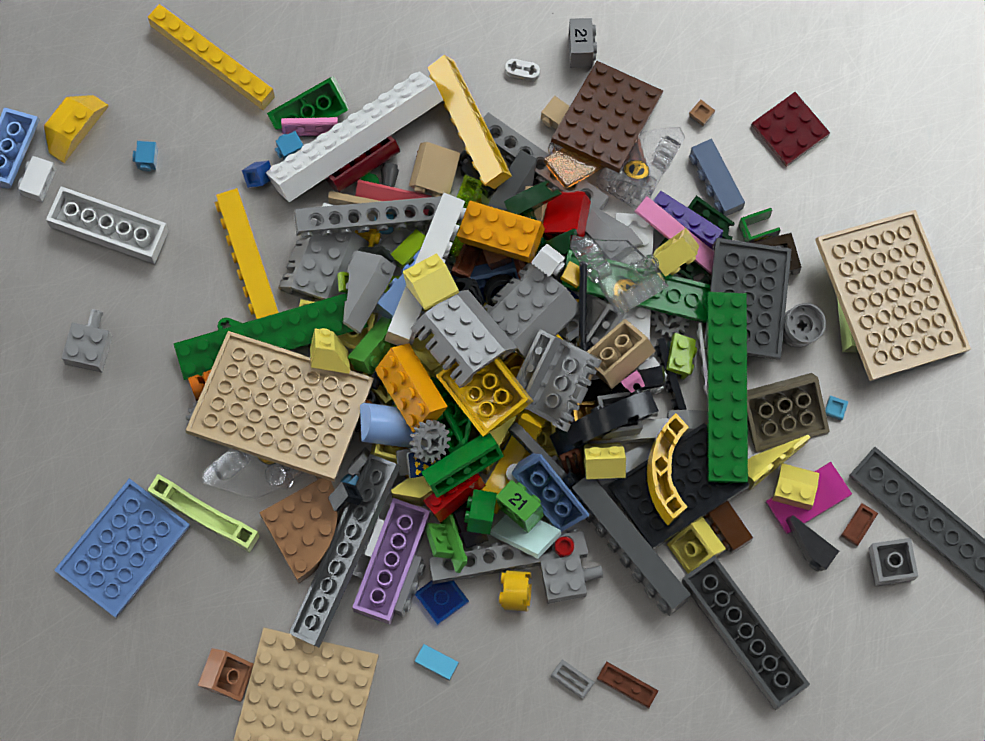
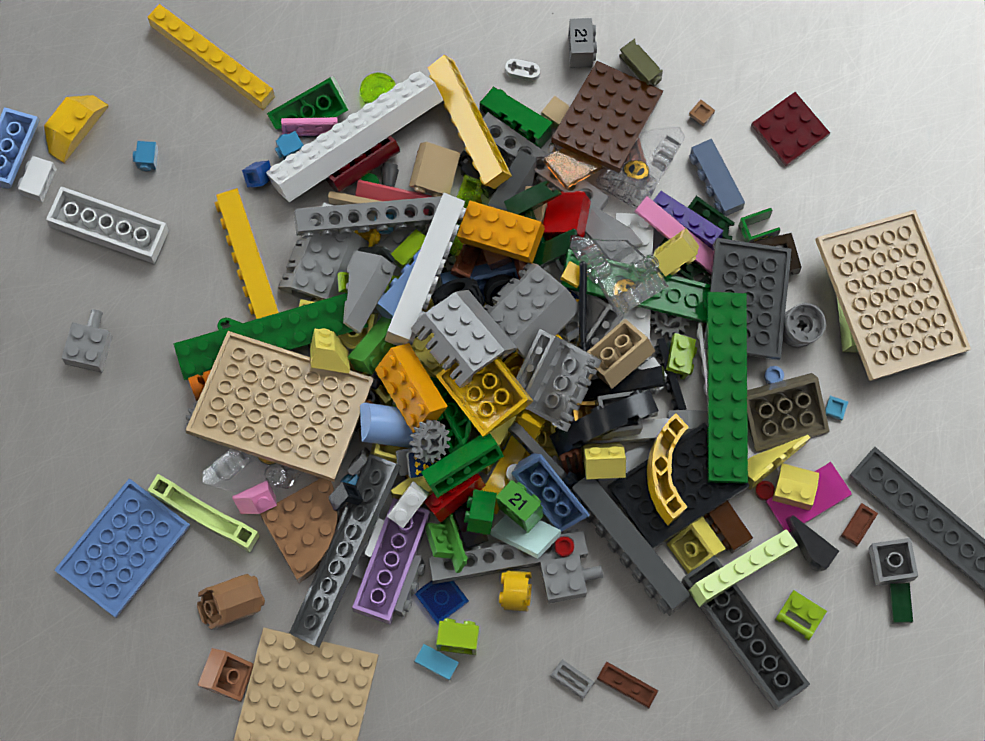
(230, 601): none -> medium nougat brick
(256, 499): none -> bright pink slope
(375, 85): none -> clear neon green tile
(408, 504): none -> white brick
(430, 281): light yellow slope -> none
(457, 637): none -> lime brick
(517, 116): none -> green wedge
(549, 261): white brick -> none
(633, 378): bright pink tile -> none
(641, 63): none -> olive window
(742, 567): none -> yellowish green arch
(764, 490): none -> red tile
(773, 374): none -> light blue tile
(803, 609): none -> lime plate
(901, 603): none -> dark green tile

